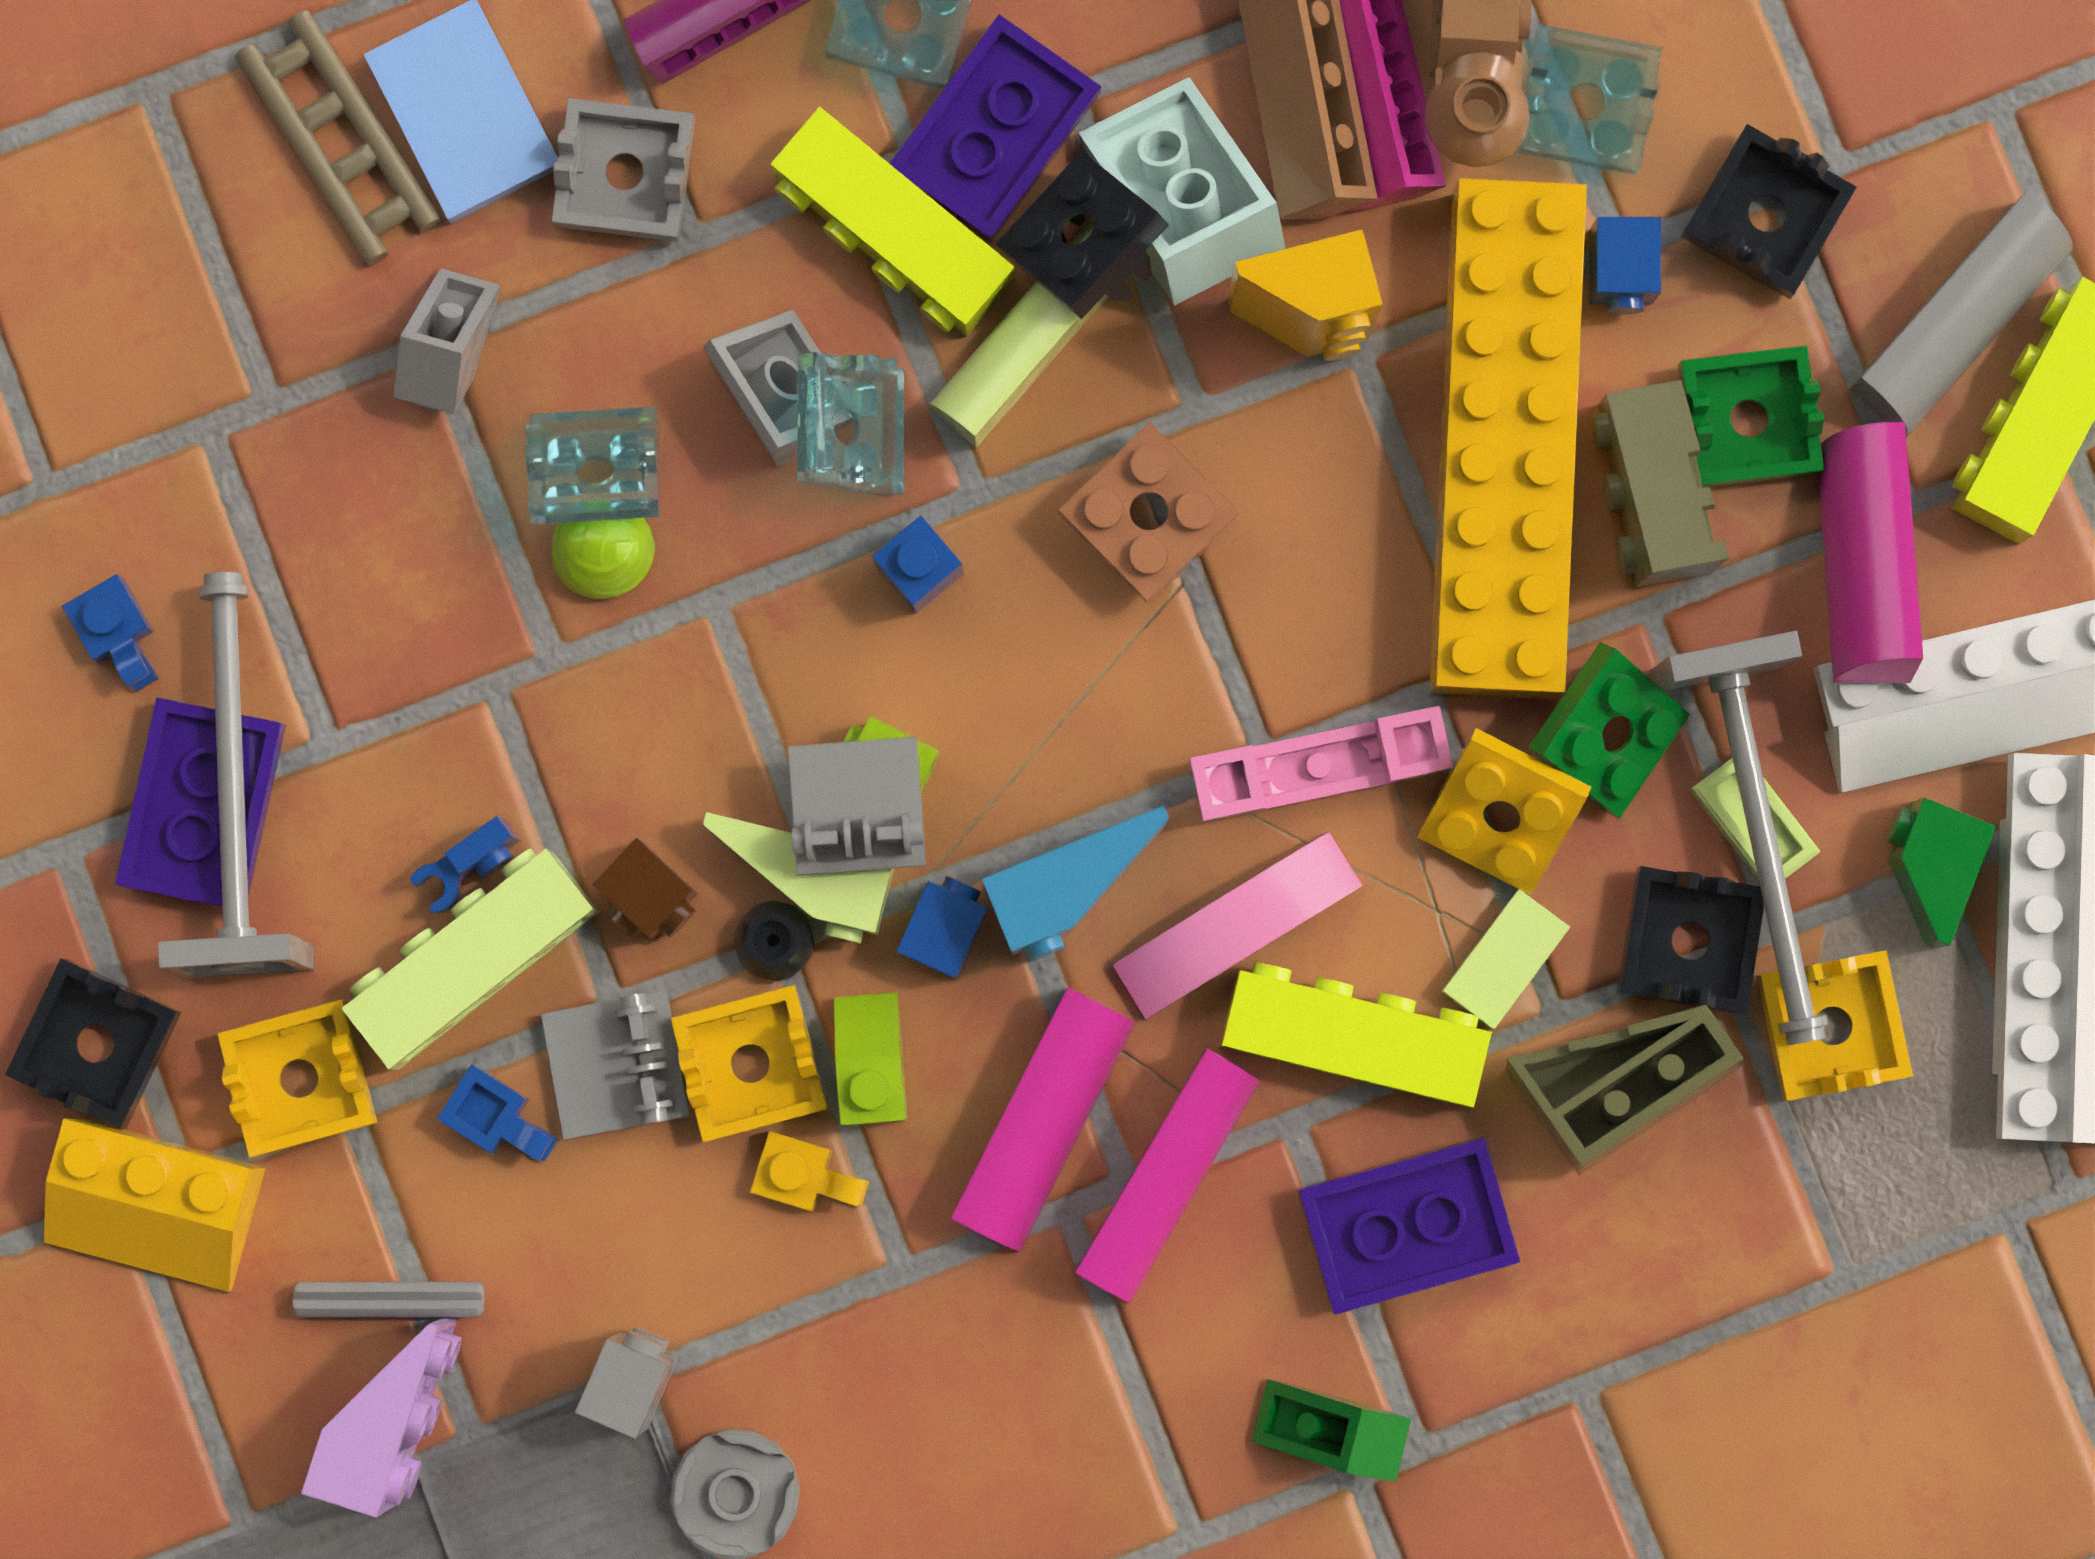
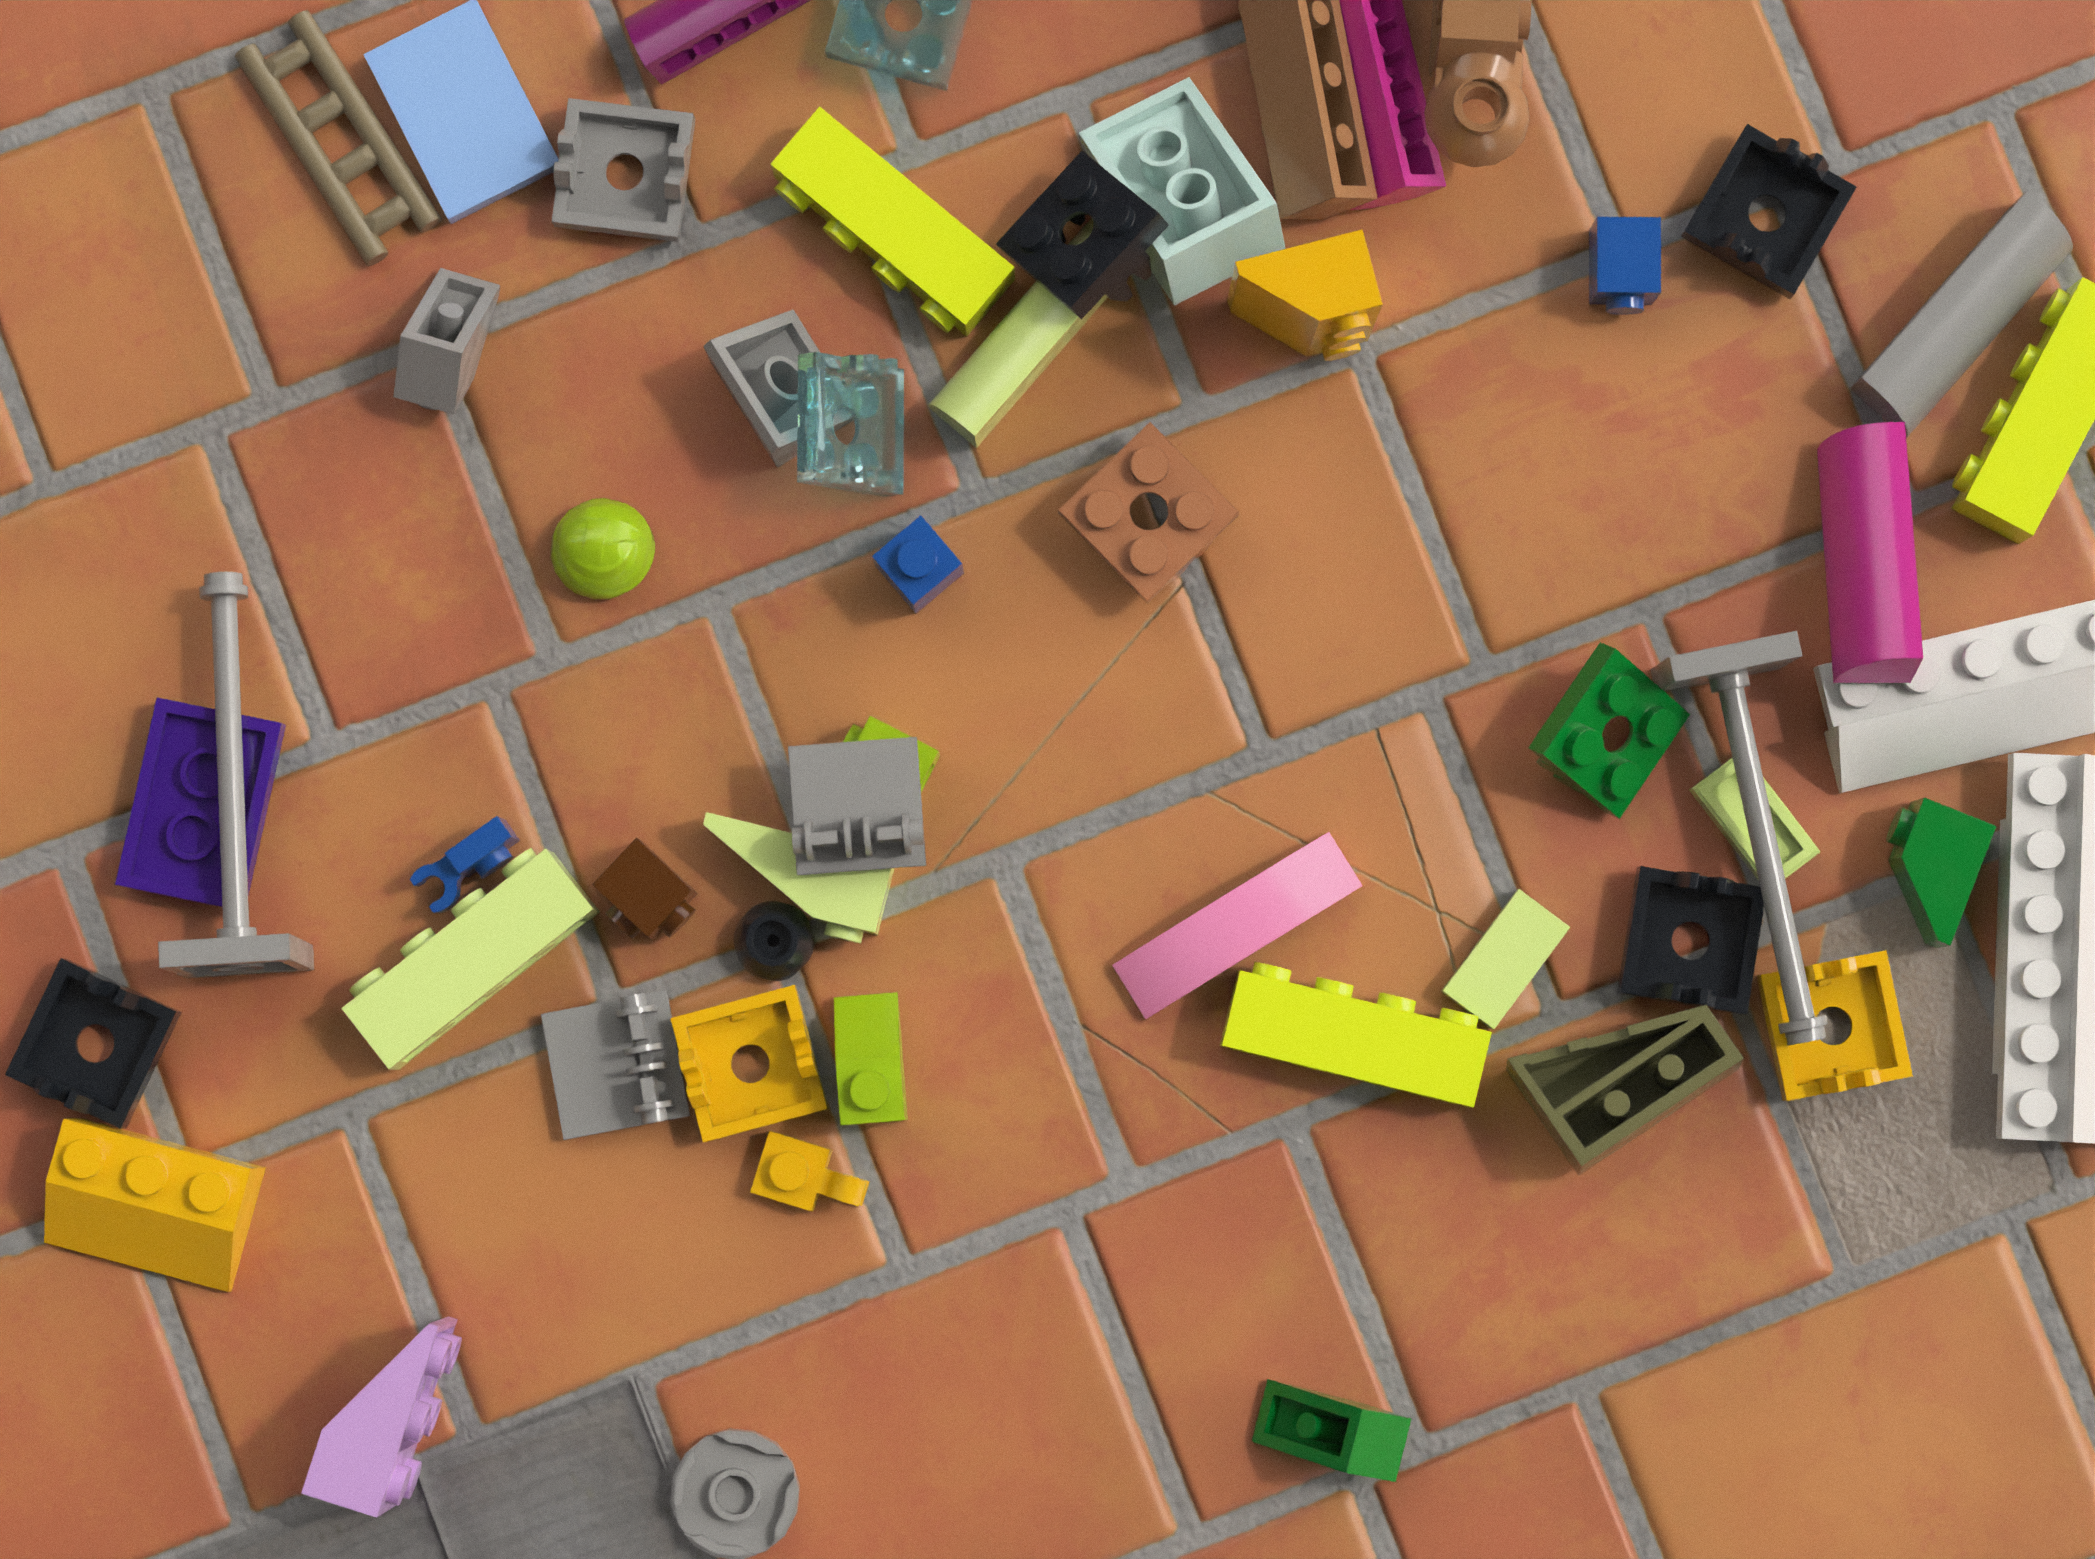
(110, 626): blue plate -> none
(254, 1068): yellow piece -> none
(388, 1299): light grey axle -> none
(489, 1113): blue plate -> none
(566, 440): clear light blue piece -> none
(628, 1381): light grey brick -> none
(943, 926): blue brick -> none
(995, 127): dark purple plate -> none
(1043, 1120): dark pink brick -> none
(1058, 889): dark azure slope -> none
(1167, 1176): dark pink brick -> none
(1321, 764): bright pink slope -> none
(1408, 1225): dark purple plate -> none
(1498, 772): yellow piece -> none
(1508, 439): yellow brick -> none
(1619, 69): clear light blue piece -> none
(1656, 485): olive wedge -> none
(1787, 392): green piece -> none

